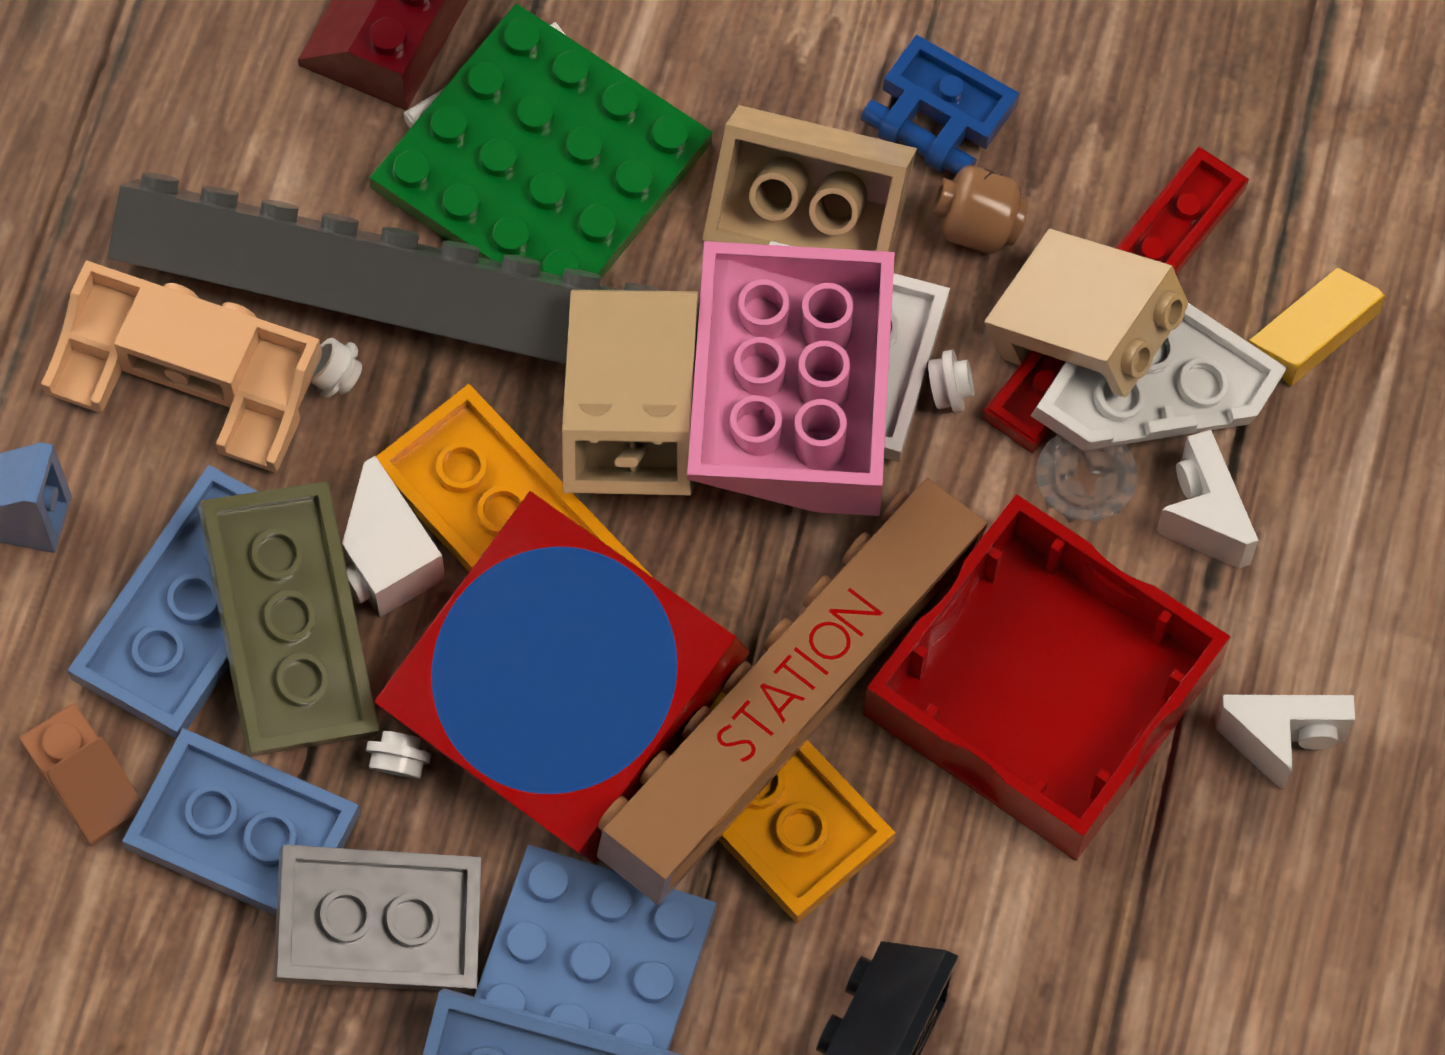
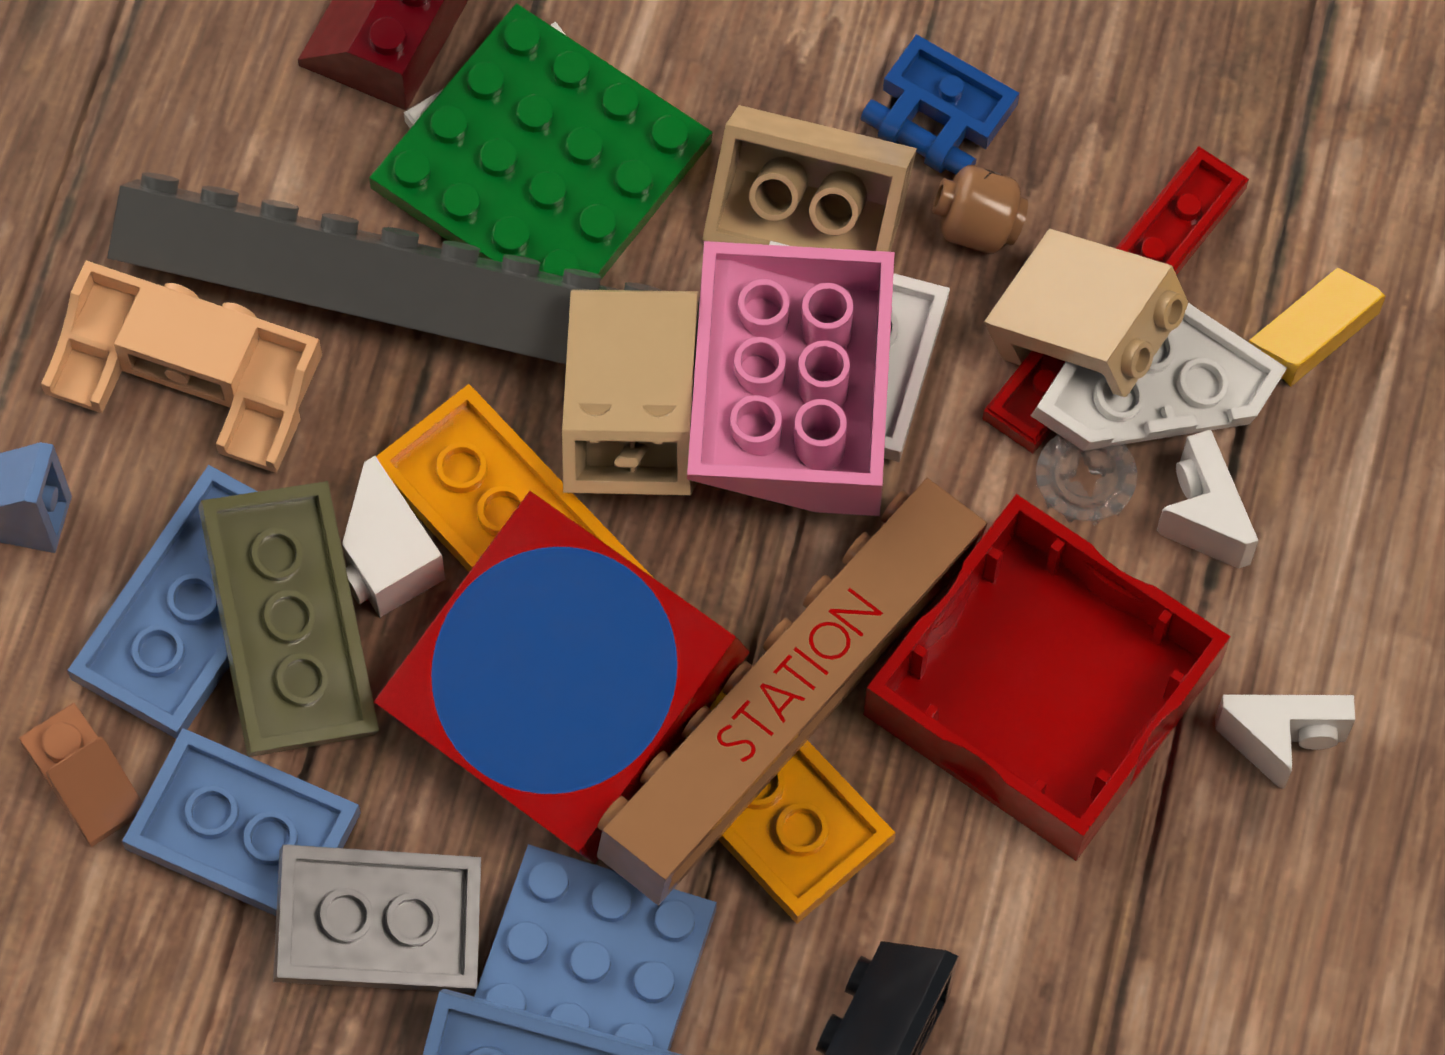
(337, 368): white plate -> none
(398, 755): white plate -> none
(950, 381): white plate -> none

